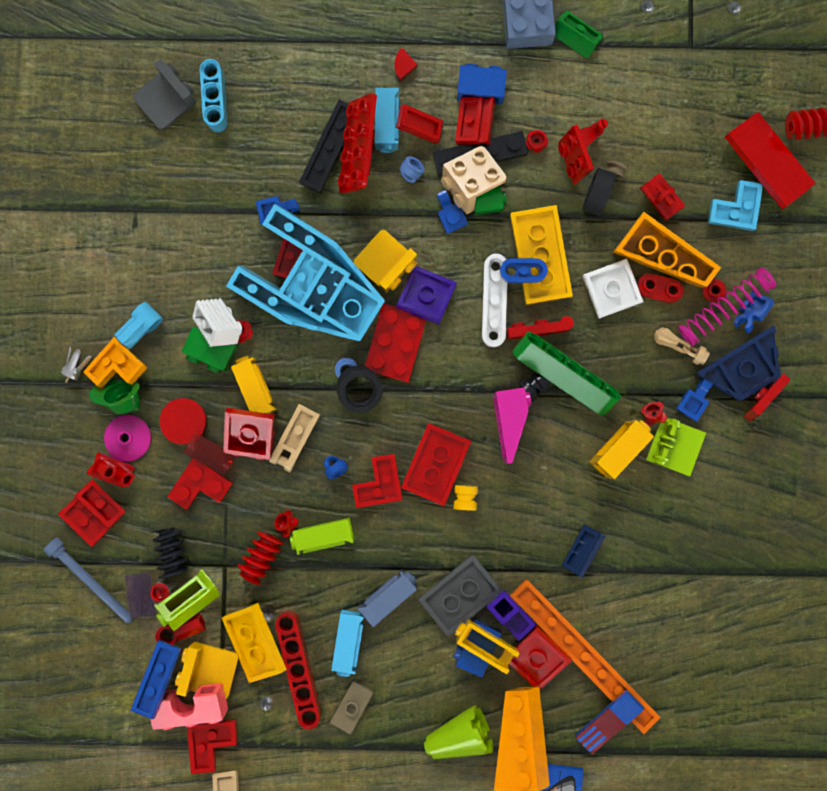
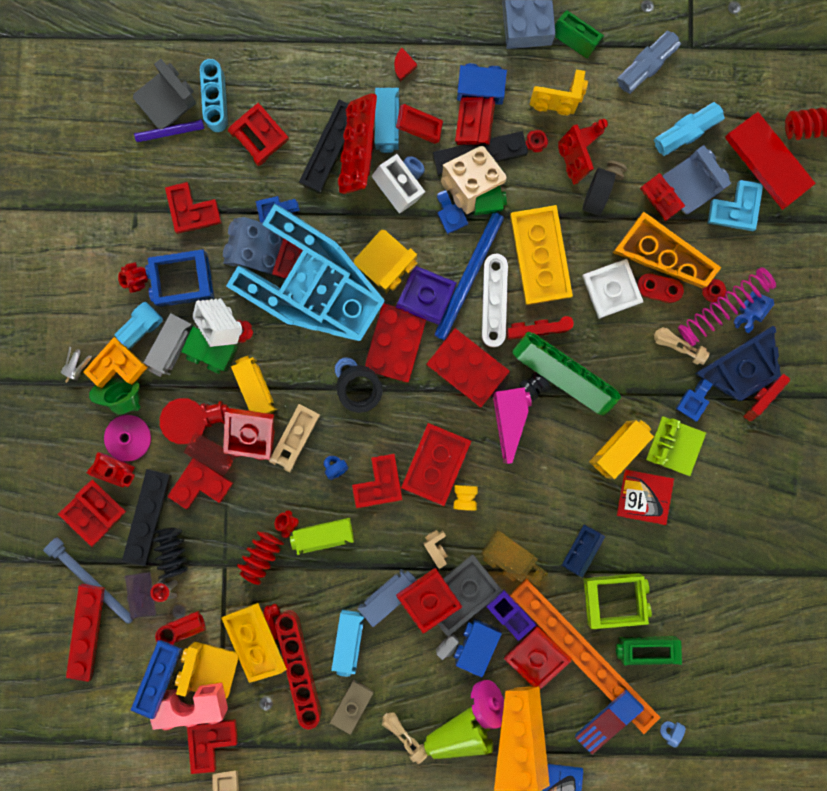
(85, 632): none -> red plate
(132, 277): none -> red gear
(146, 517): none -> black plate
(168, 345): none -> light grey window
(169, 131): none -> dark purple bar
(186, 214): none -> red plate
(189, 607): lime window -> none
(203, 272): none -> blue window
(213, 413): none -> red brick
(251, 245): none -> sand blue bracket
(264, 129): none -> red plate
(269, 614): none -> red arm
(393, 724): none -> tan piece
(398, 183): none -> white brick
(429, 600): none -> red plate
(437, 553): none -> tan bracket
(447, 646): none -> light grey tile
(467, 367): none -> red plate
(469, 276): none -> blue axle
(487, 704): none -> dark pink plate
(500, 663): yellow window -> none
(512, 559): none -> clear yellow brick
(523, 270): blue plate -> none
(560, 101): none -> yellow bracket
(592, 602): none -> lime window
(625, 645): none -> green window
(645, 497): none -> slope
(648, 62): none -> sand blue piece
(654, 407): red plate -> none
(676, 734): none -> medium blue tile
(689, 129): none -> medium azure piece
(697, 179): none -> sand blue bracket

